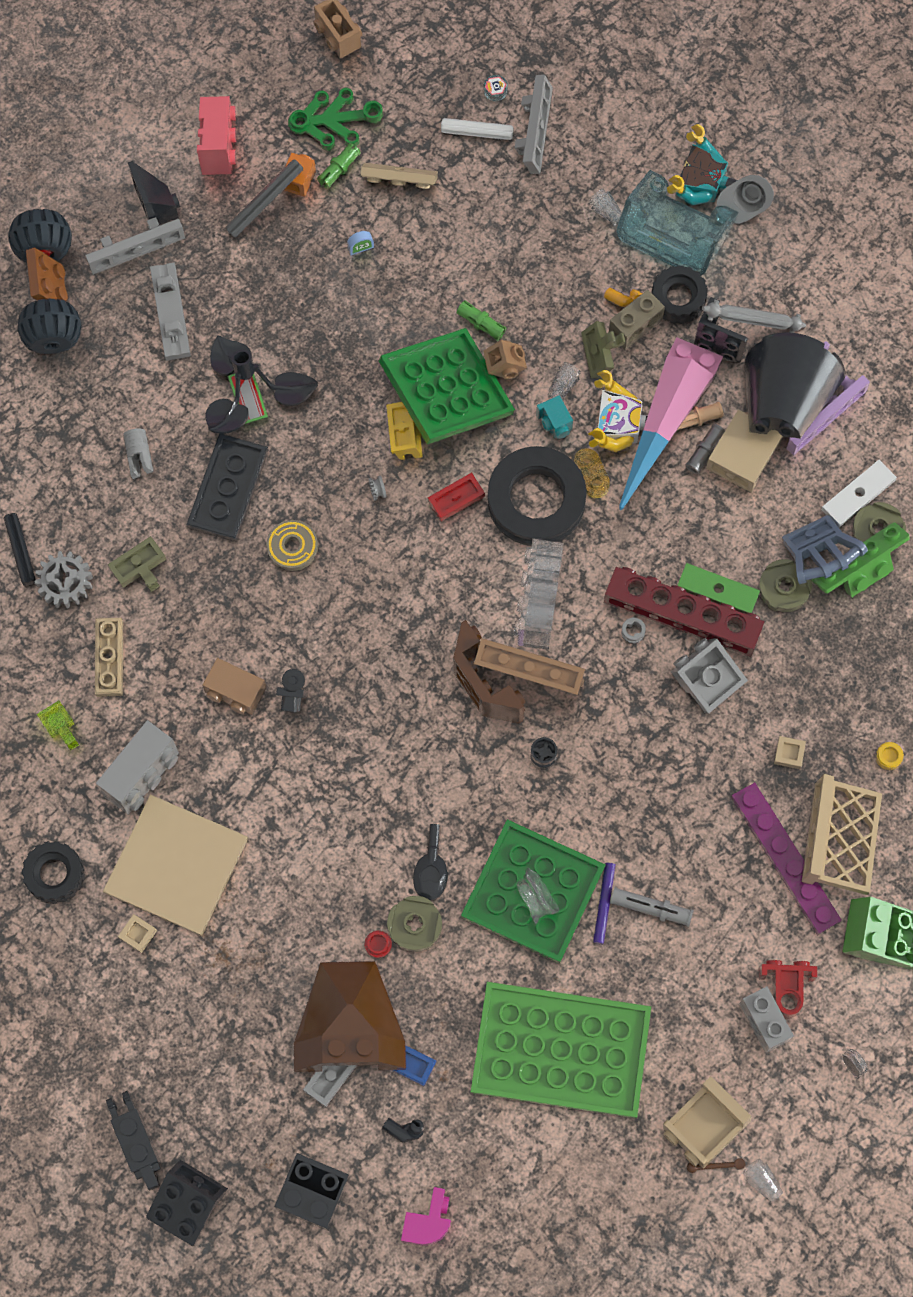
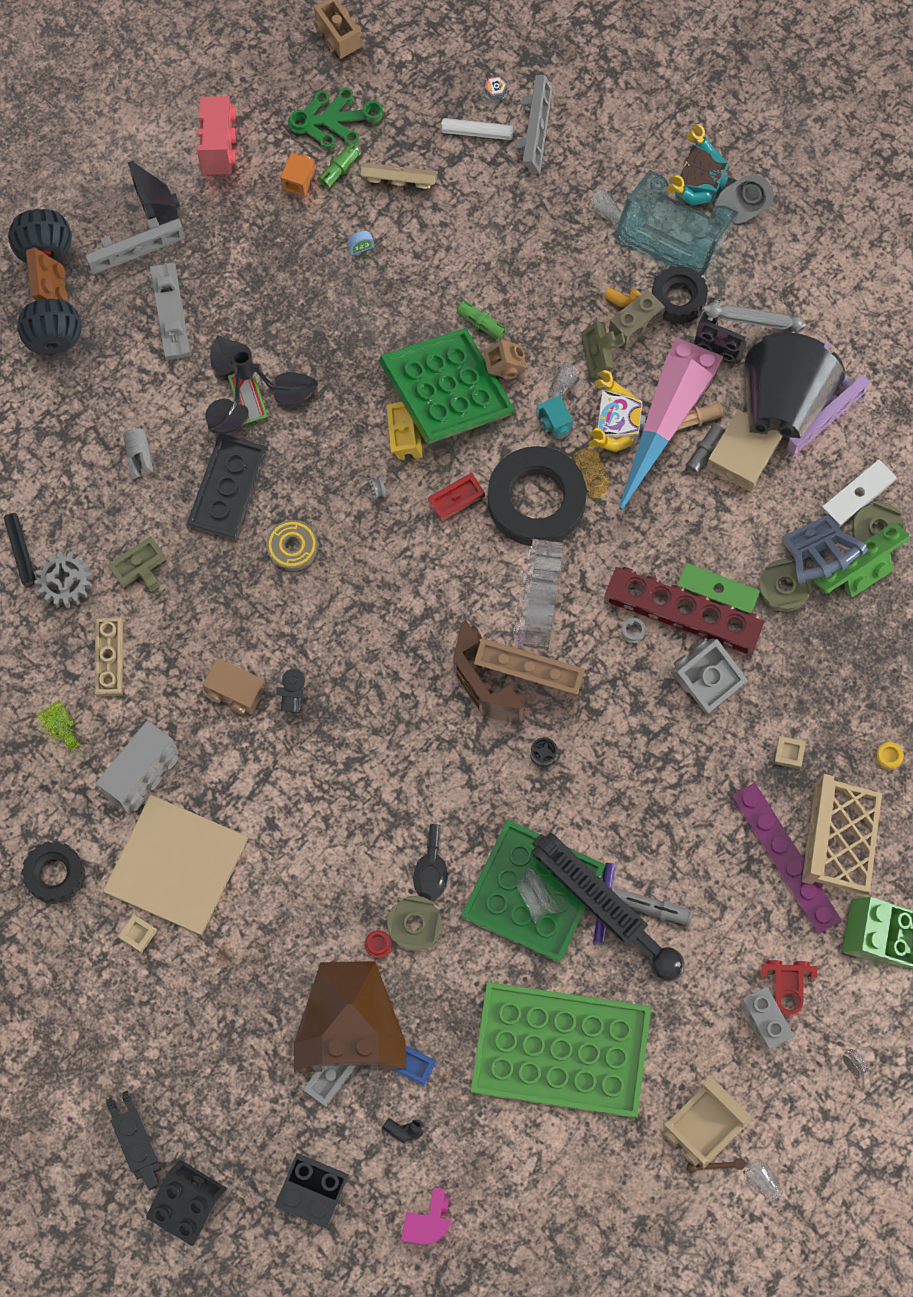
(264, 198): dark grey axle -> none
(605, 905): none -> black gear

